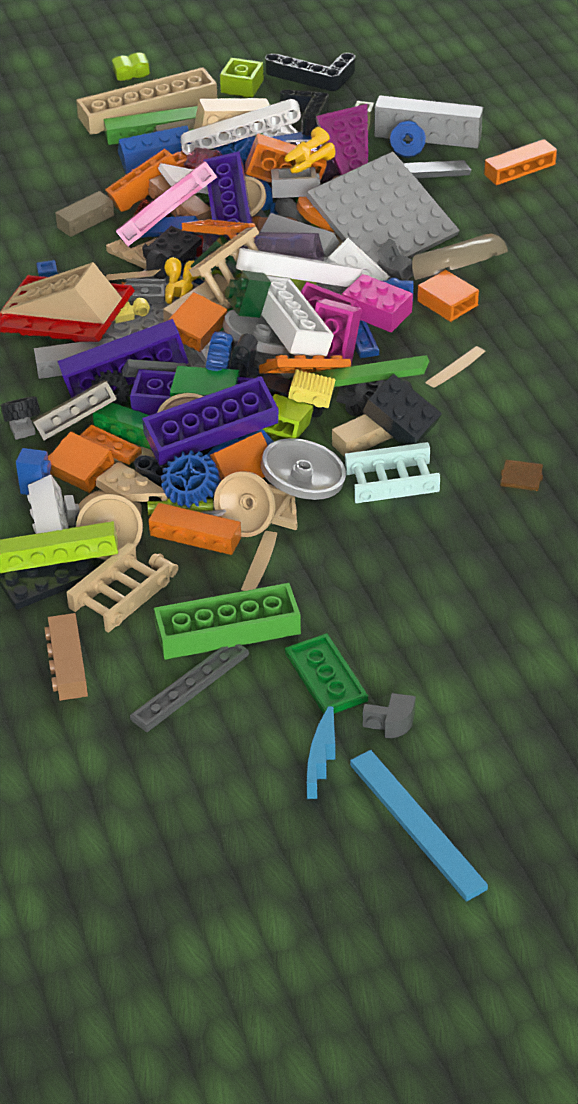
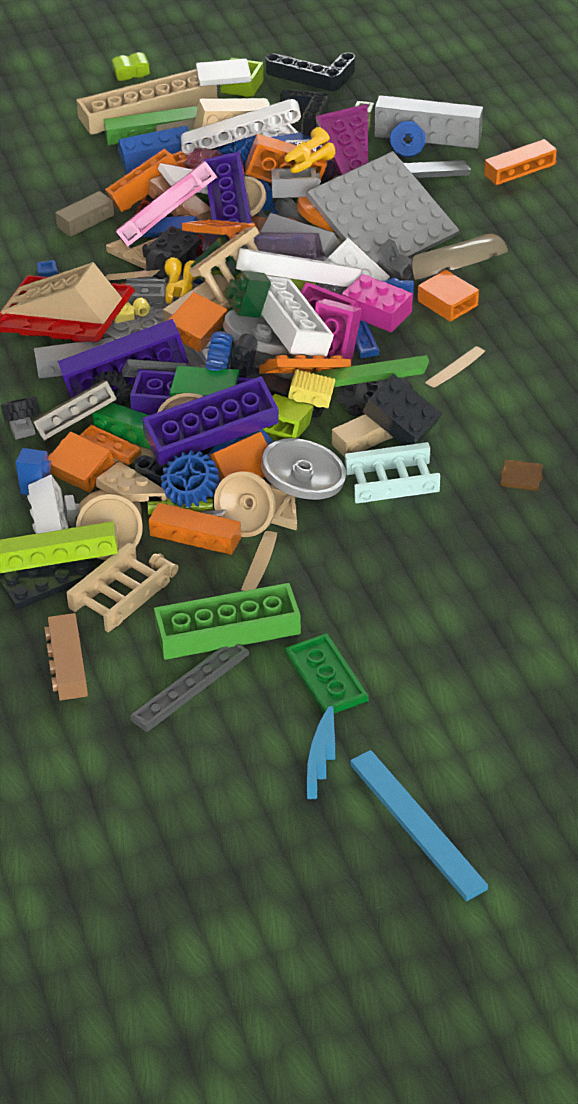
(223, 72): none -> white tile
(395, 719): dark grey brick -> none

